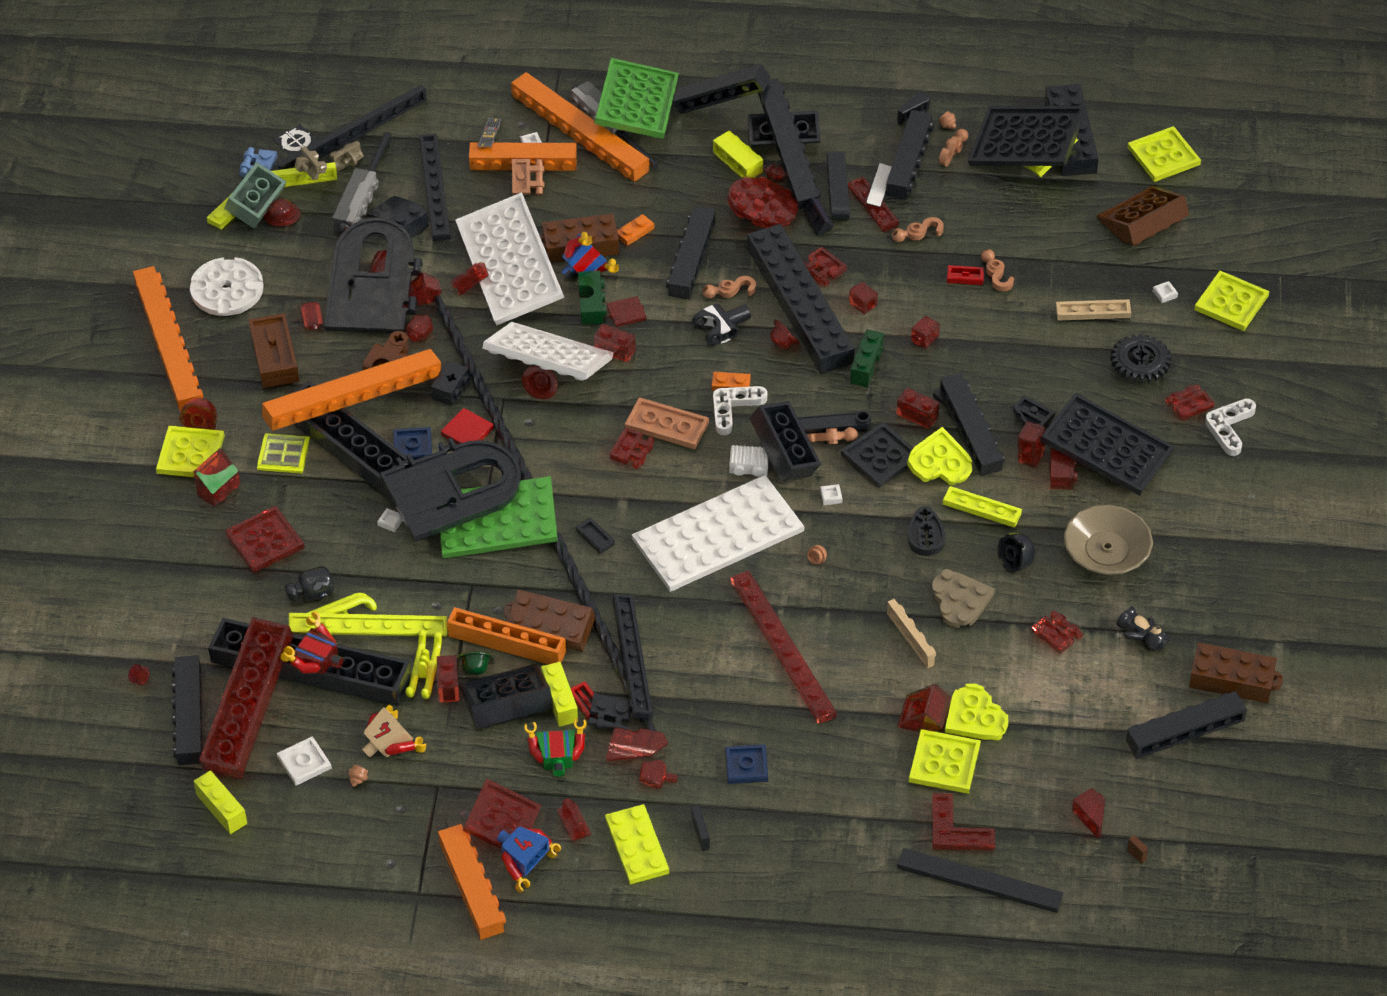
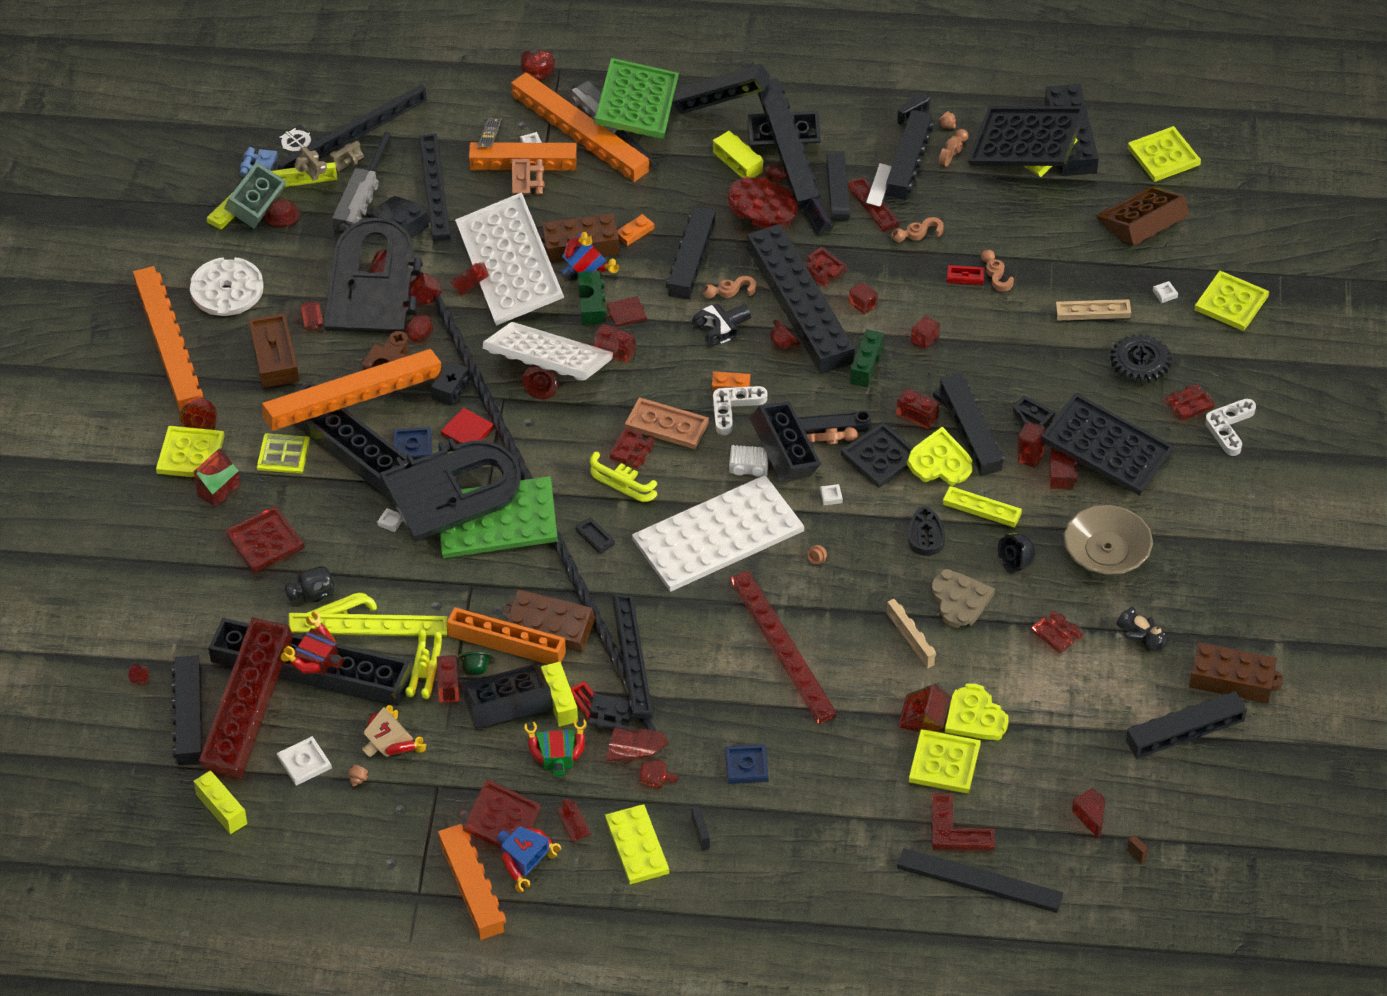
(538, 65): none -> clear red cylinder
(622, 480): none -> neon yellow piece

